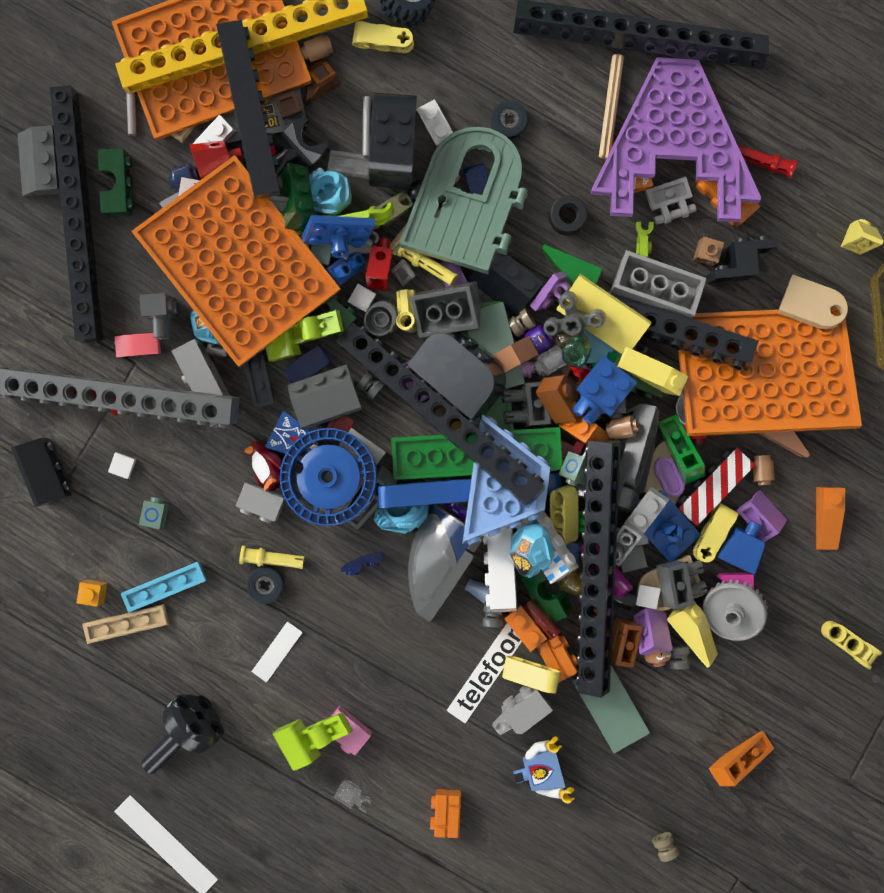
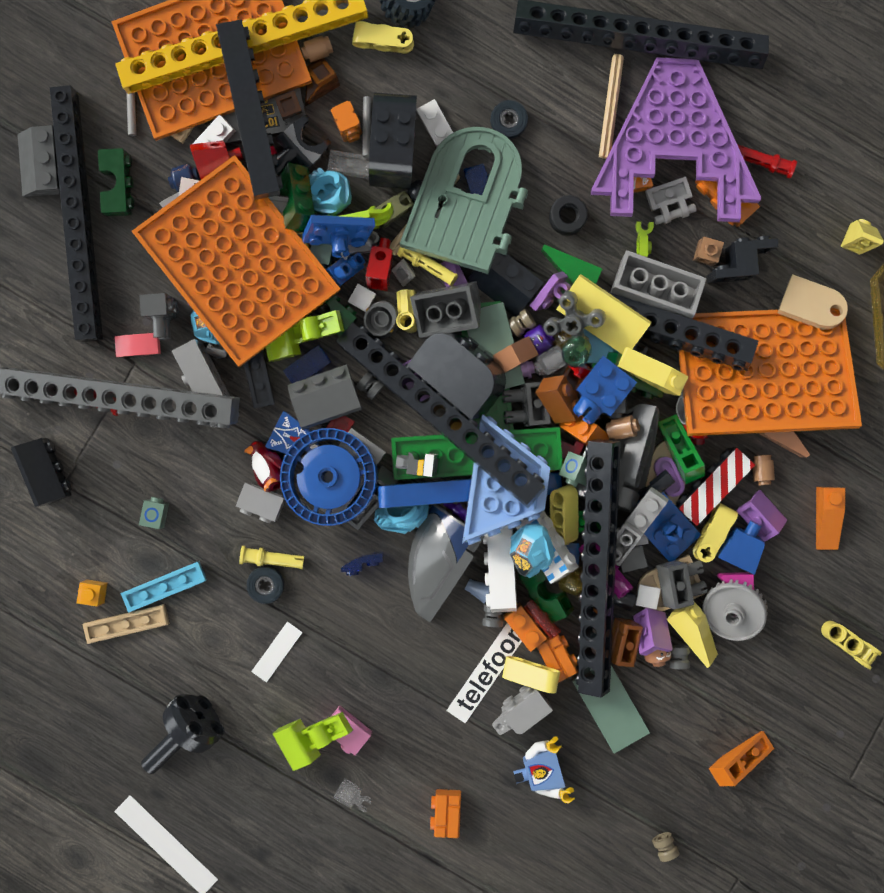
(122, 465): white tile -> none
(347, 121): none -> orange brick
(418, 466): none -> dark grey hips
(659, 483): none -> black bar

